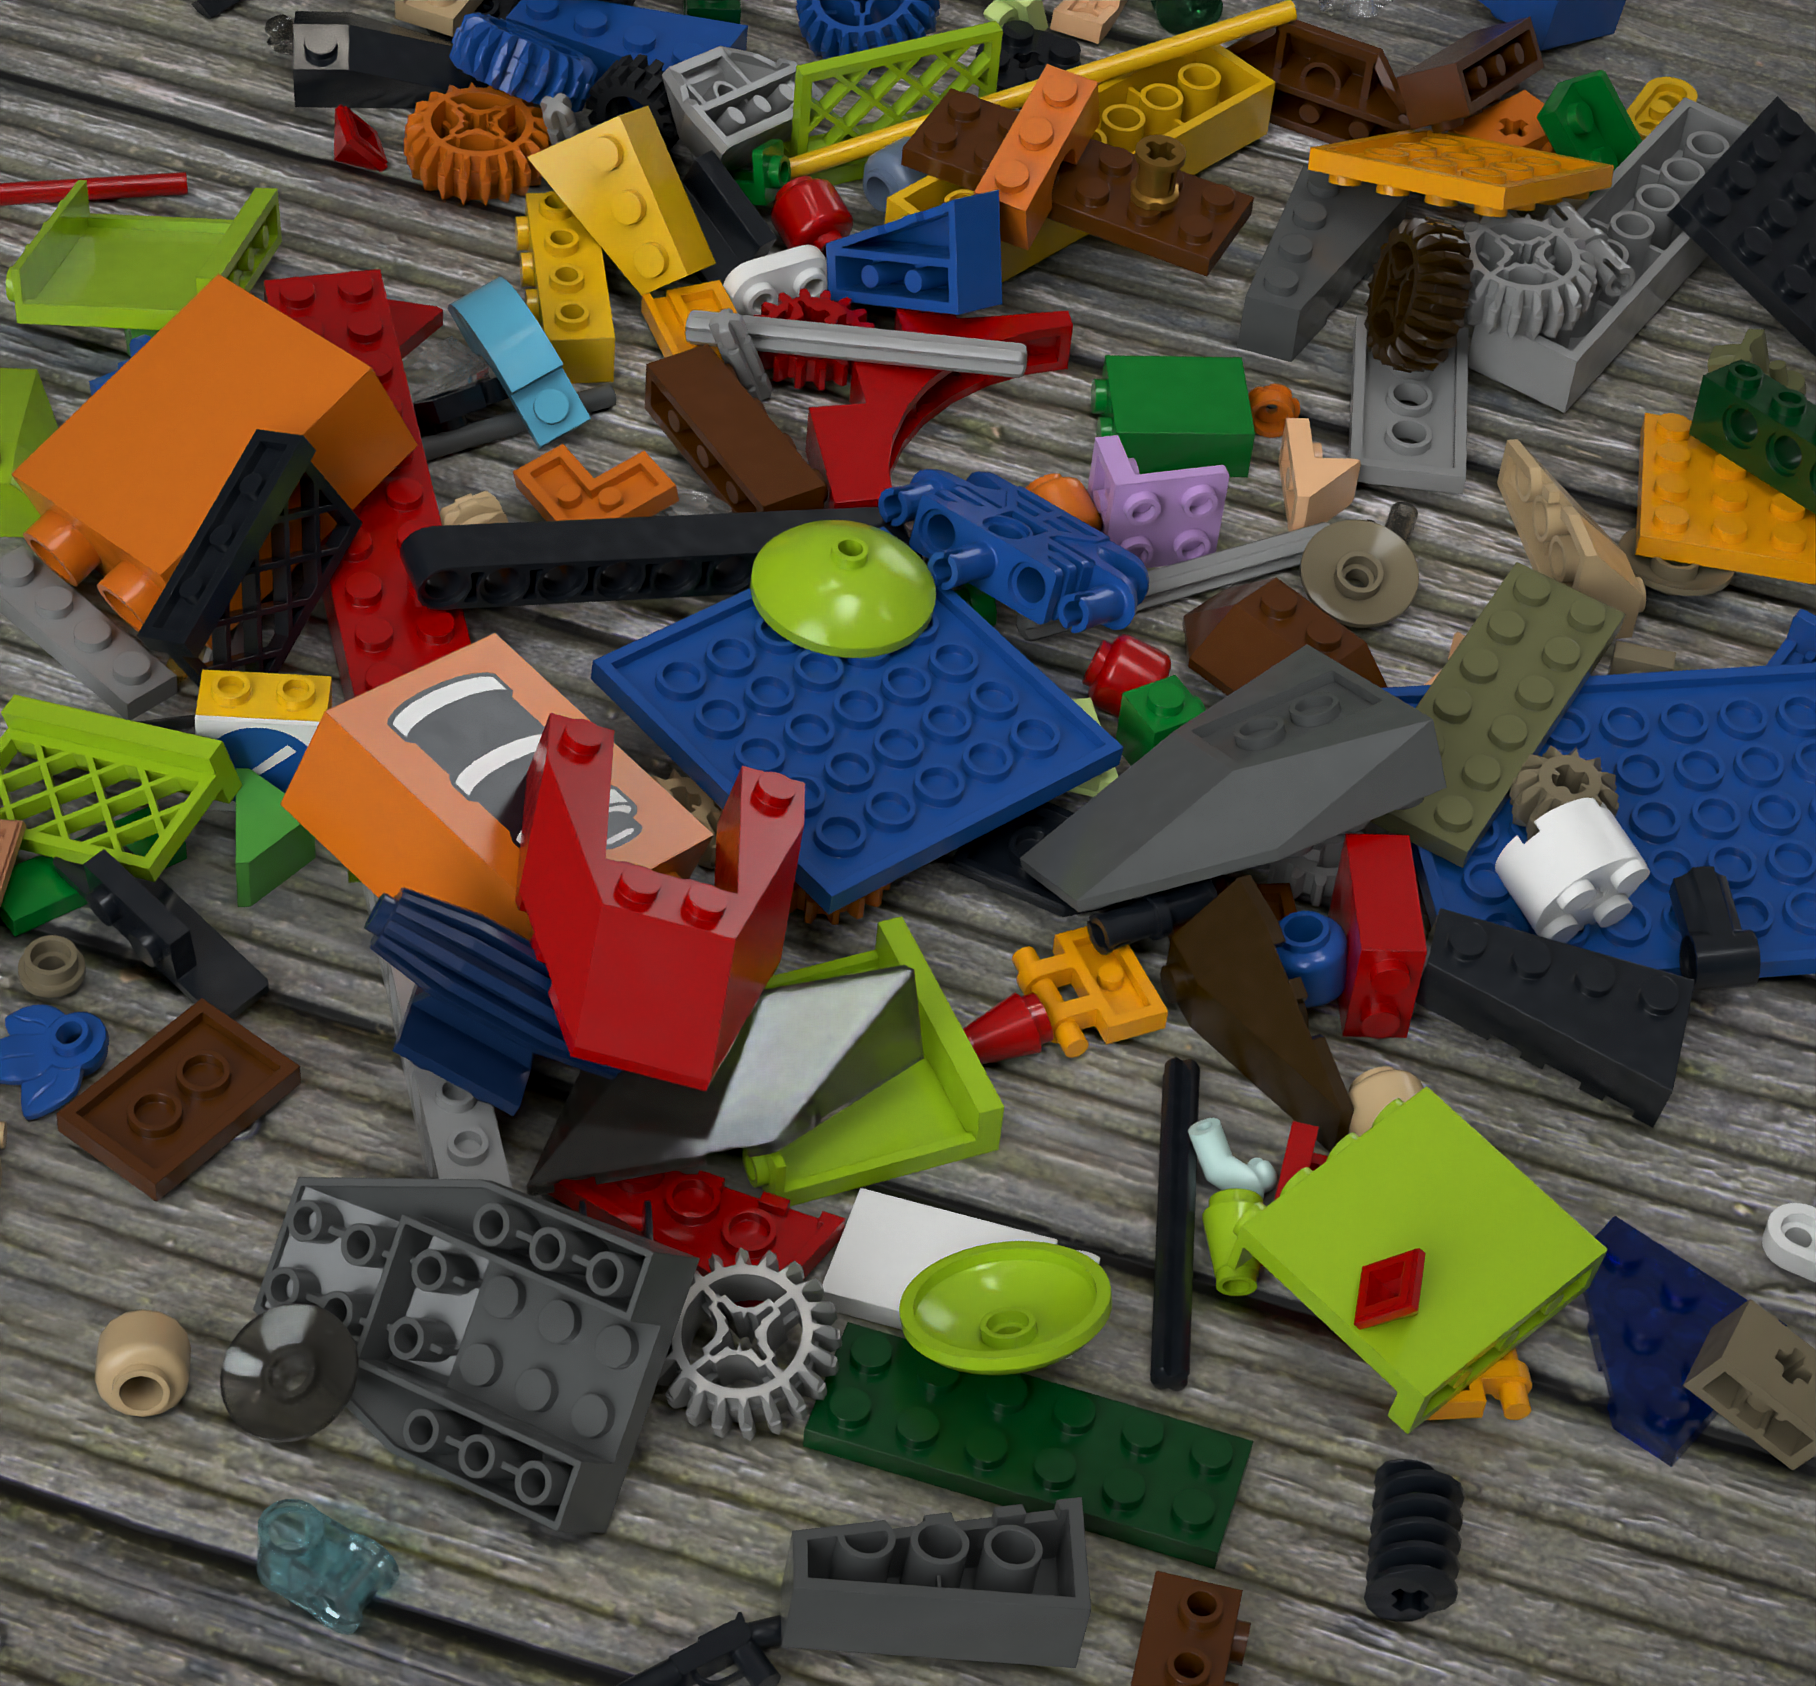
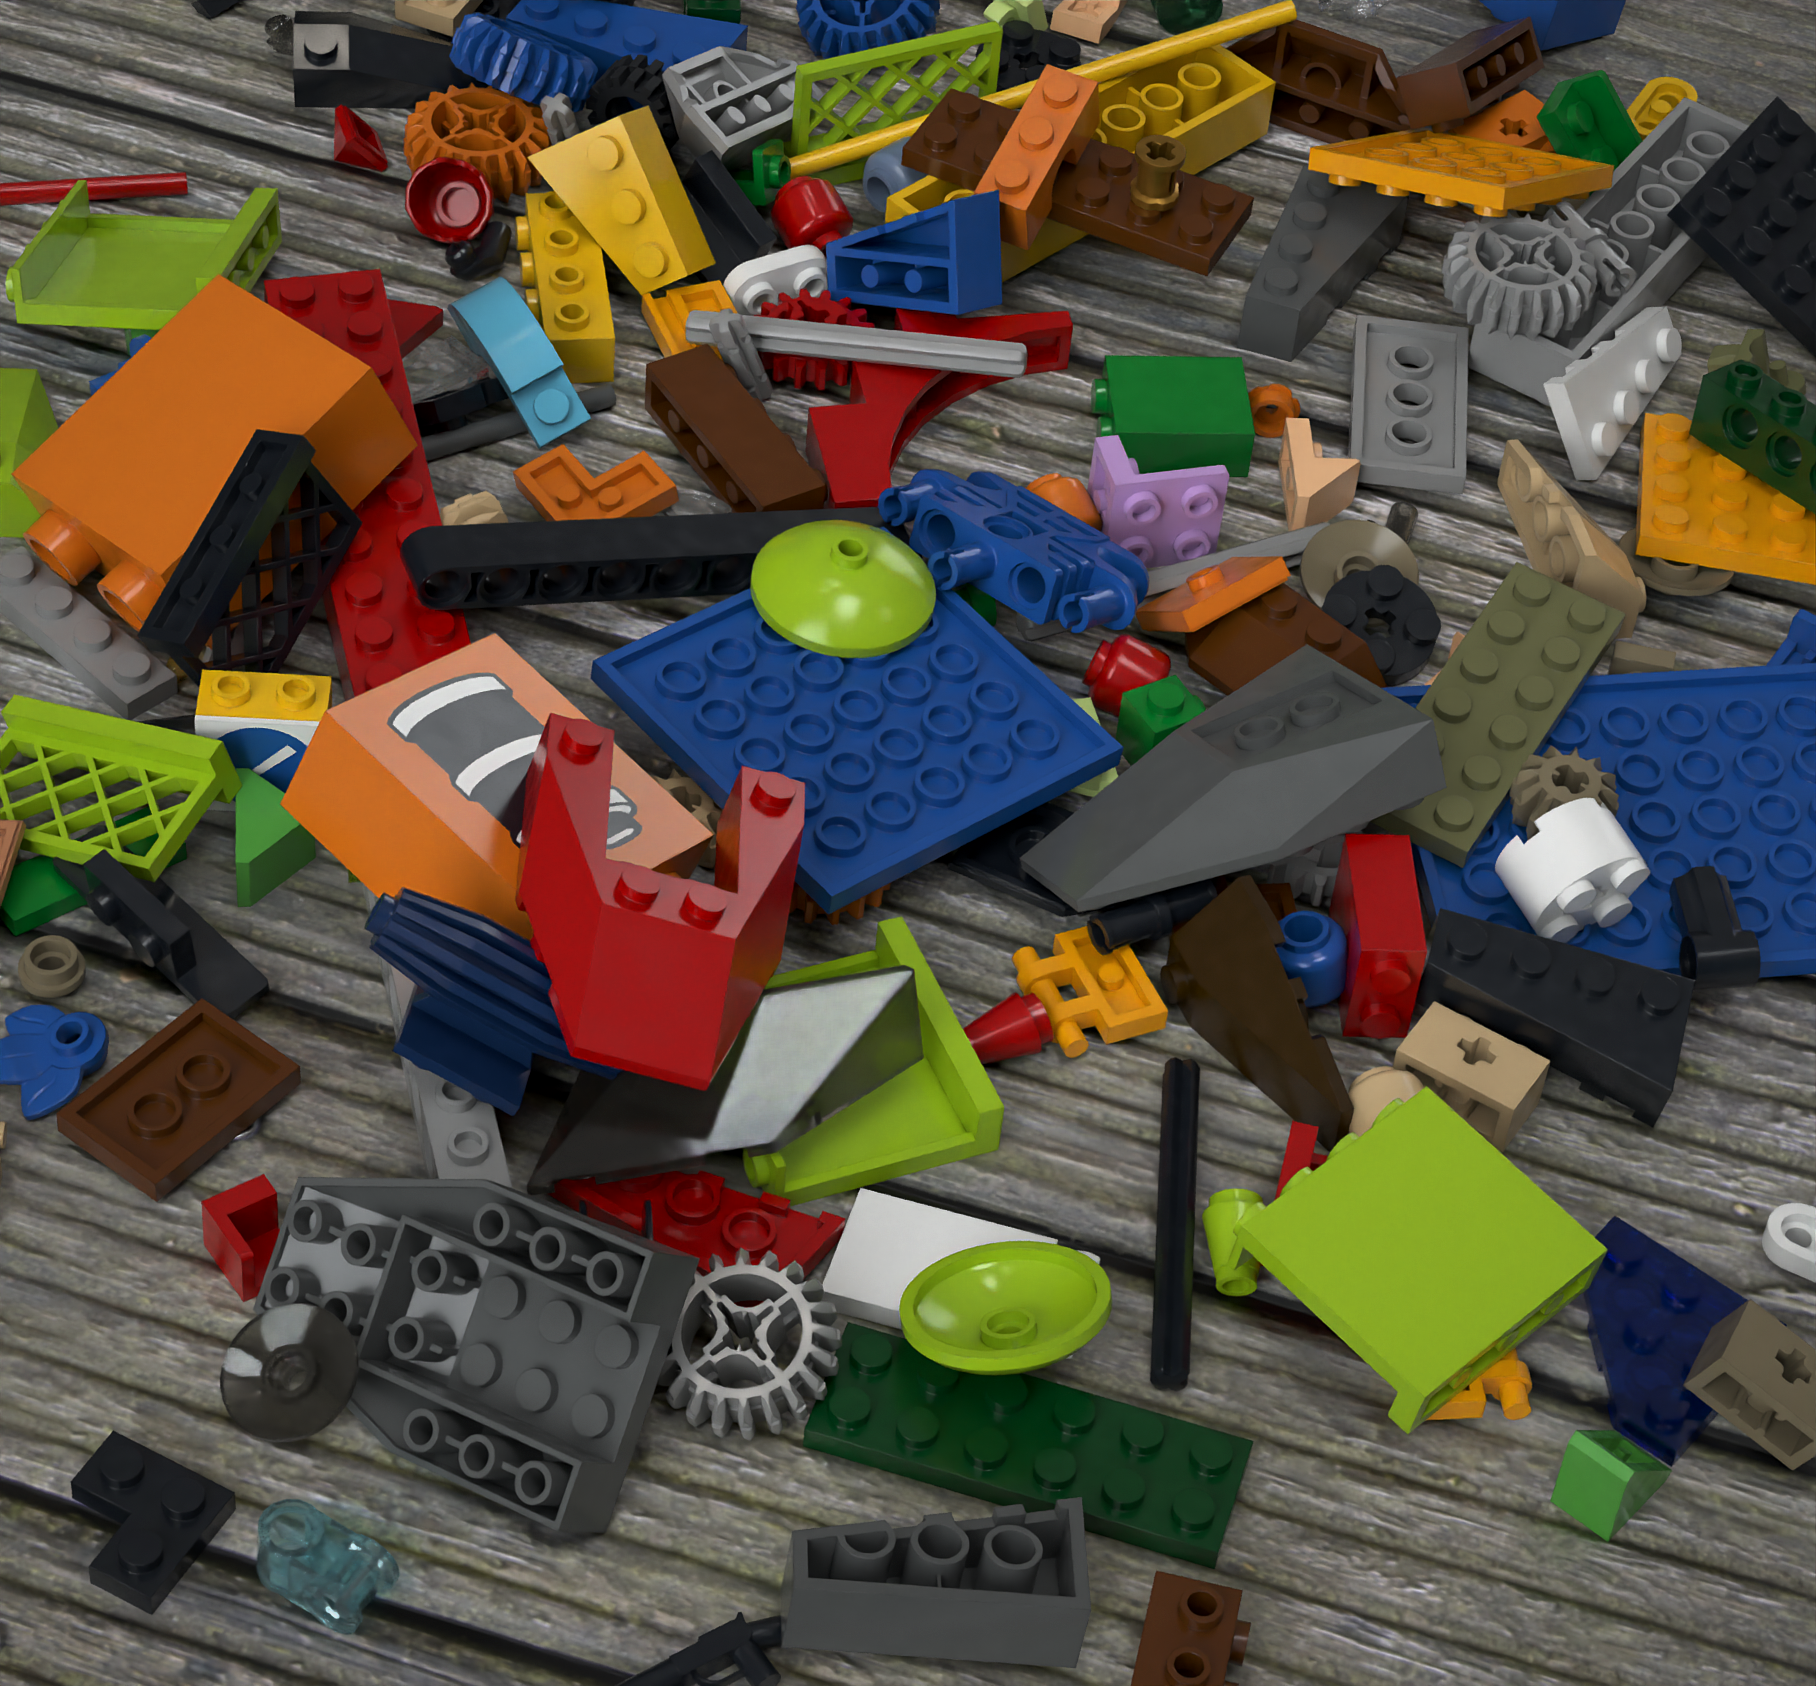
(143, 1363): tan head -> none
(163, 1513): none -> black plate
(242, 1233): none -> red panel
(449, 200): none -> red hair
(490, 256): none -> black arm
(1212, 593): none -> orange plate
(1222, 1167): light aqua arm -> none
(1390, 1289): red slope -> none
(1398, 602): none -> black plate
(1413, 1541): black piece -> none
(1418, 294): dark brown gear -> none
(1474, 1072): none -> tan brick
(1605, 1480): none -> bright green slope
(1611, 388): none -> white wing

